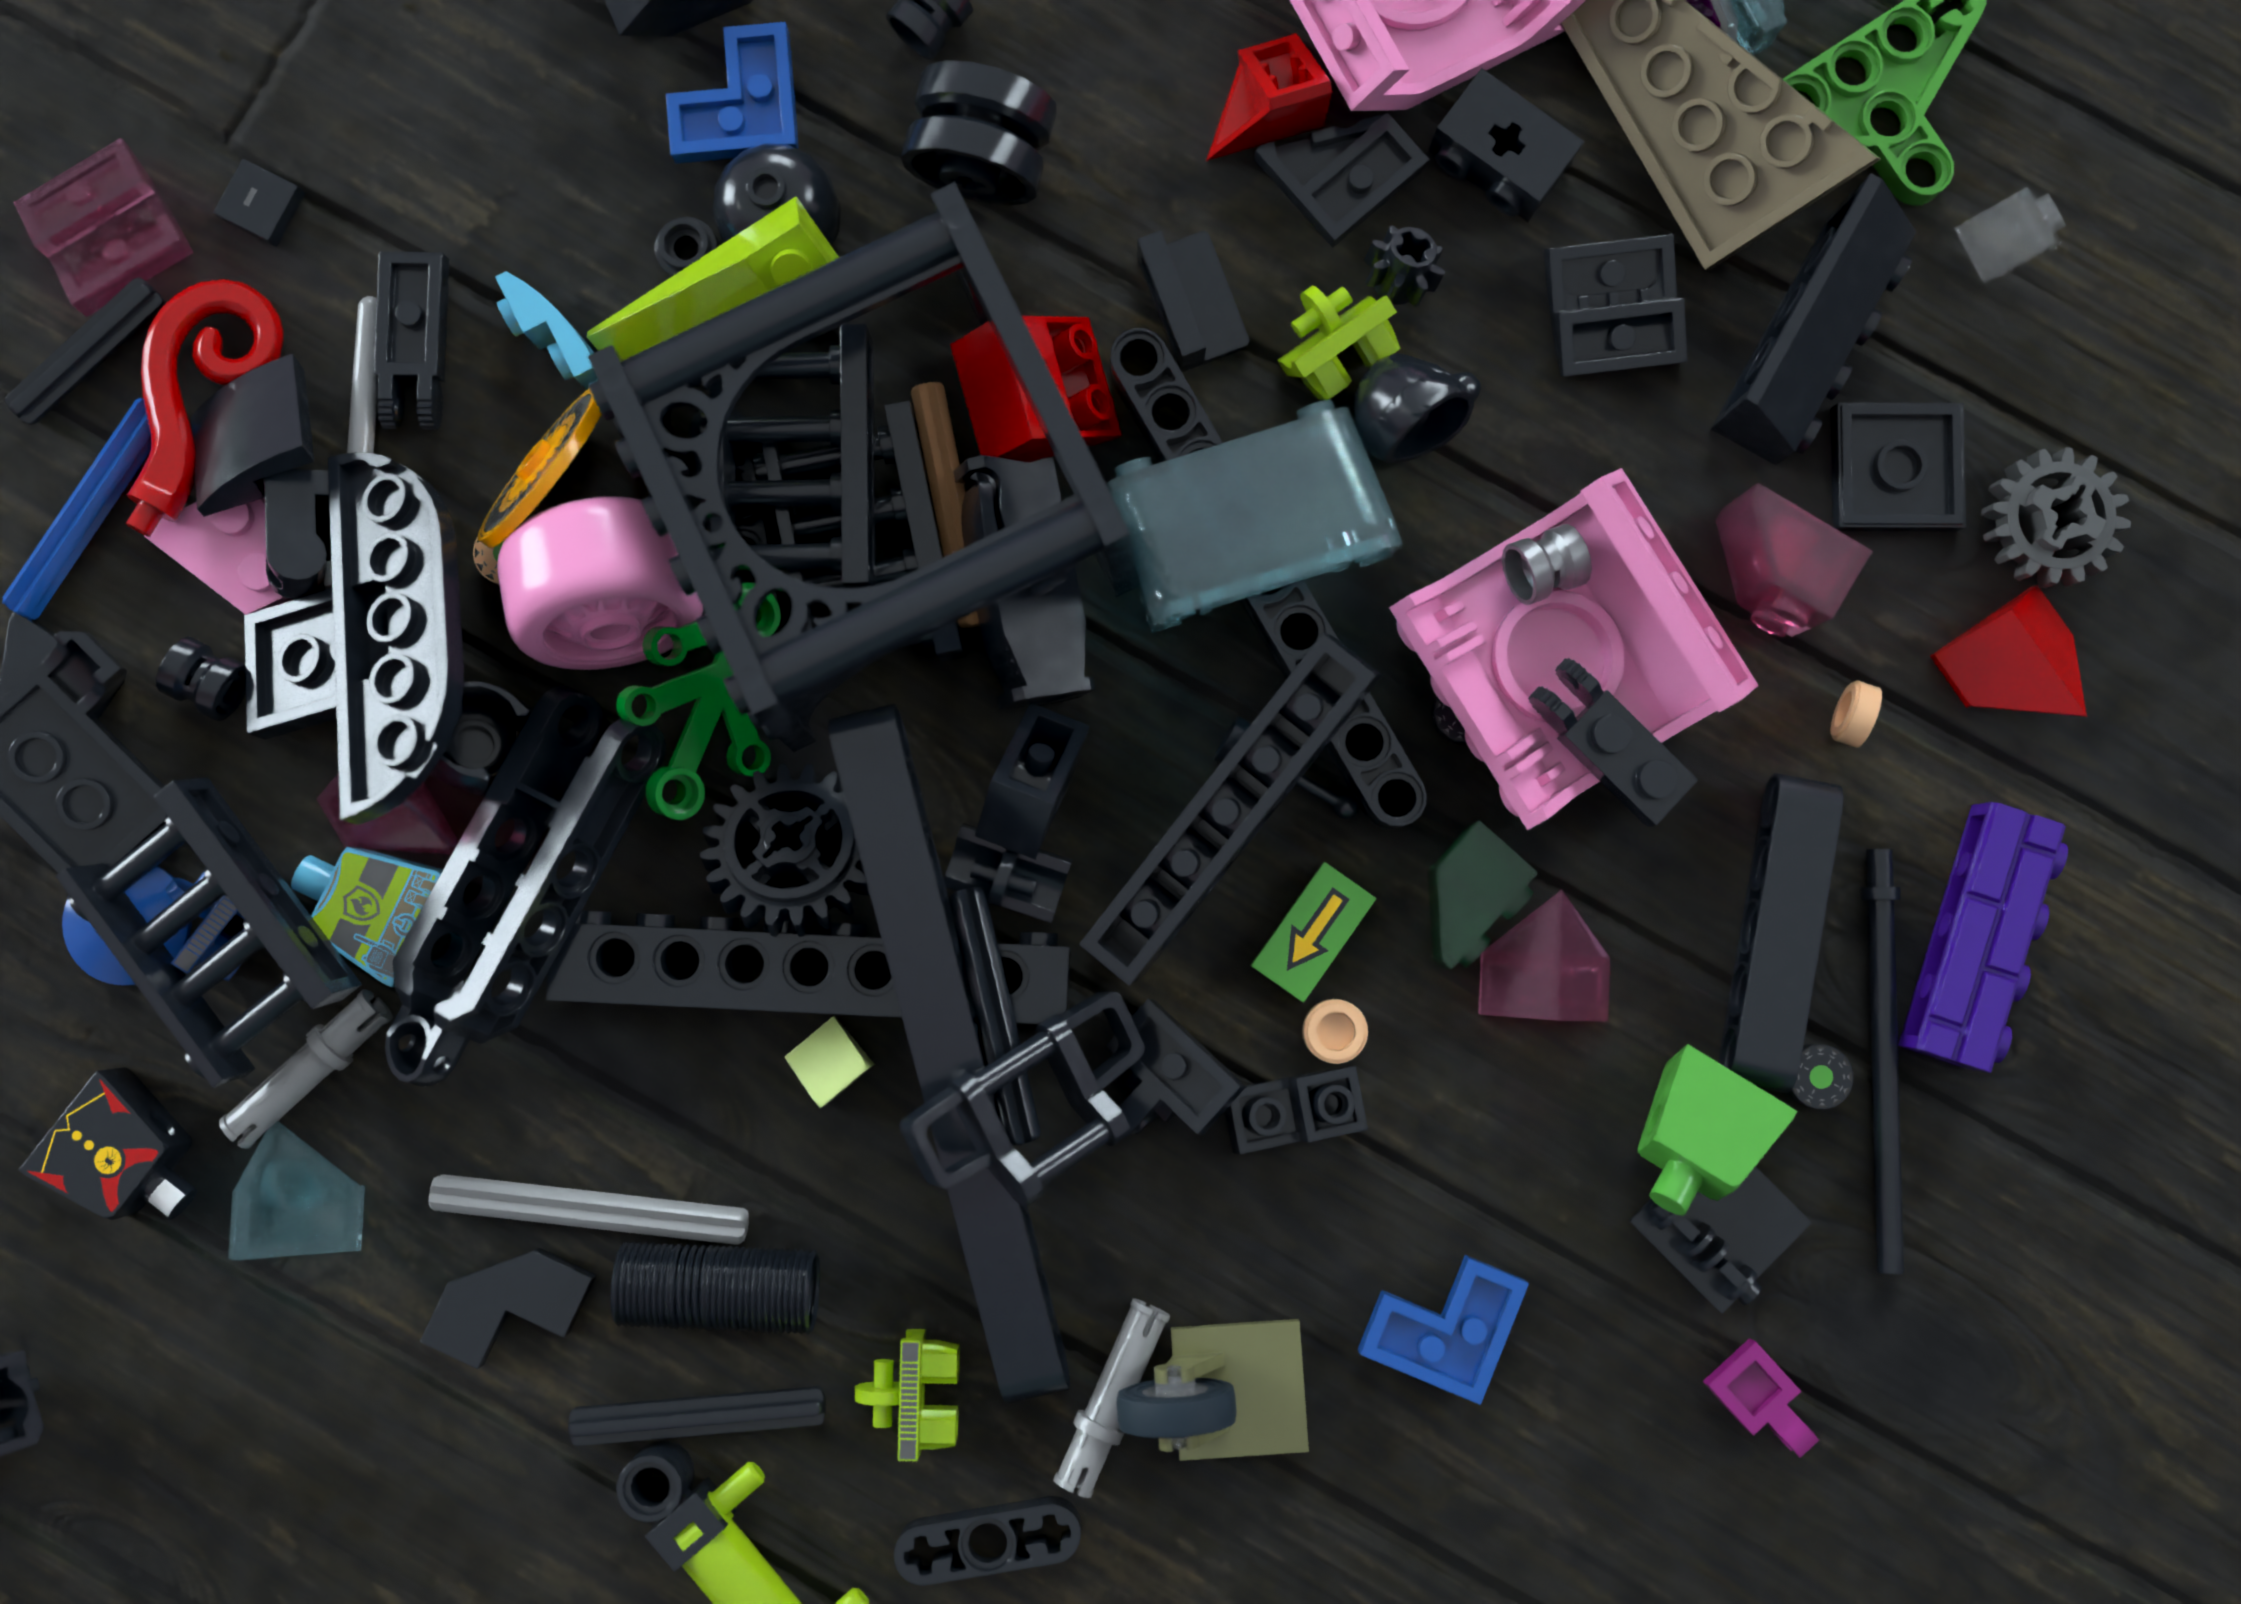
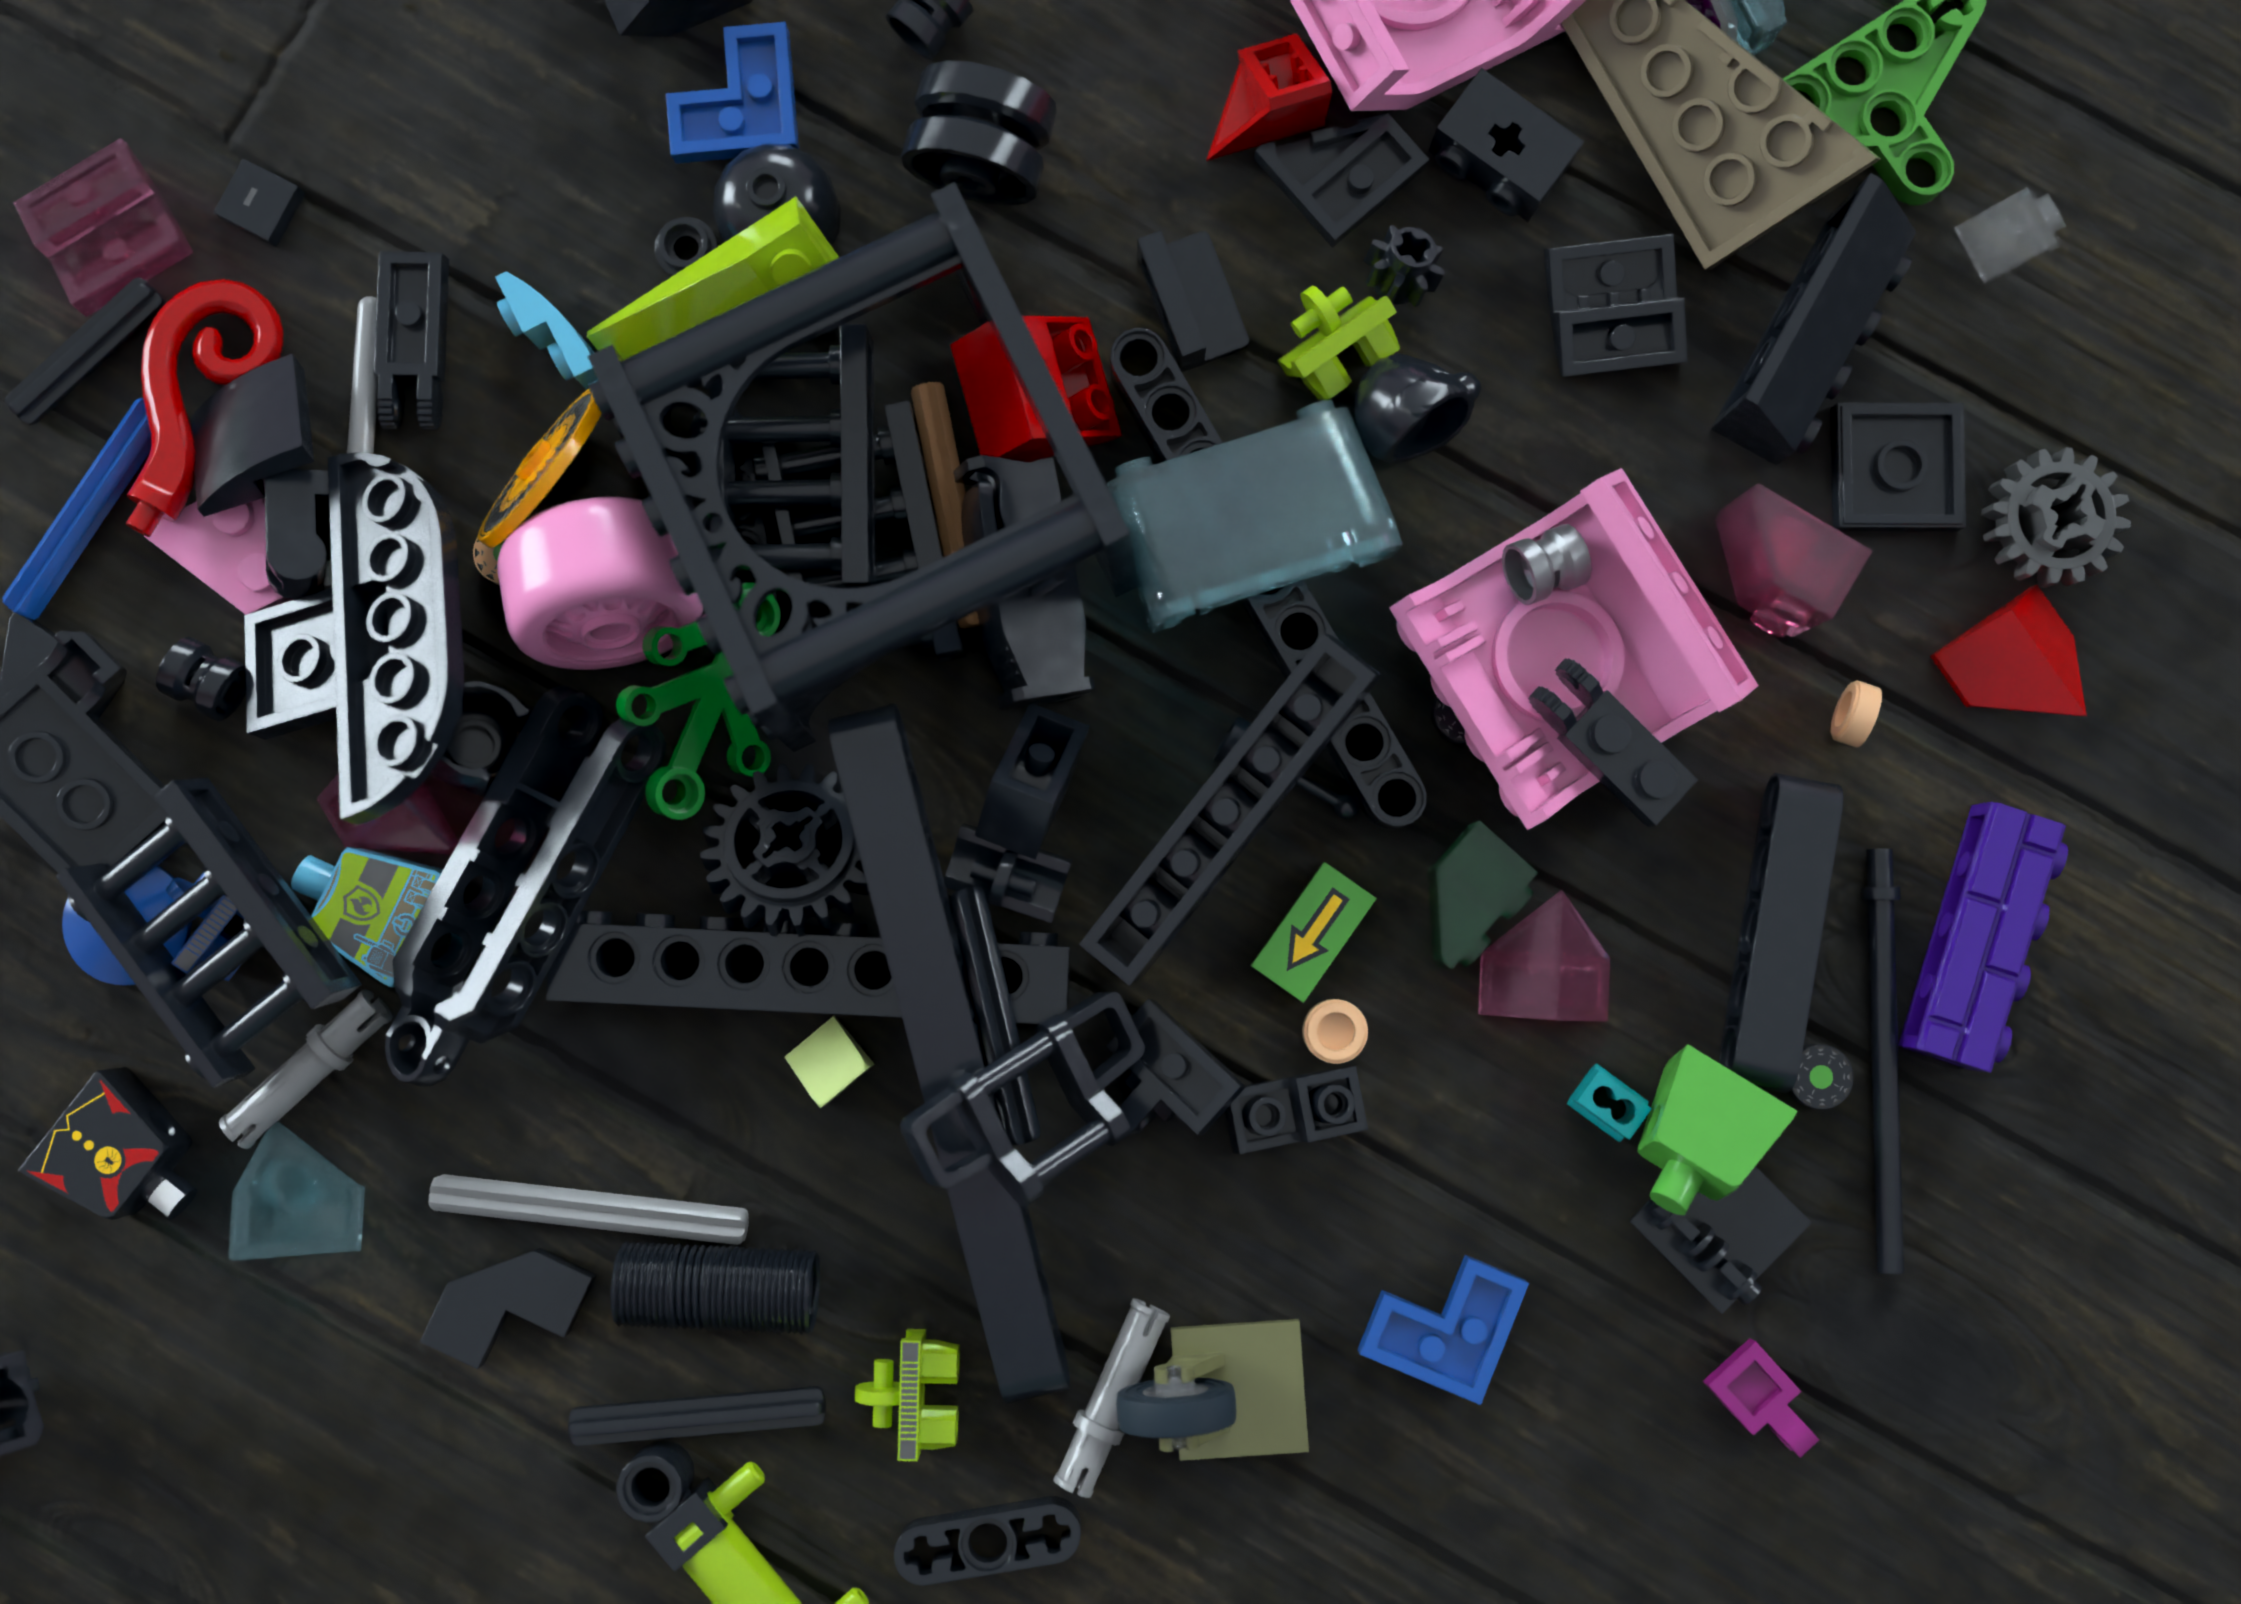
(1583, 1103): none -> teal piece

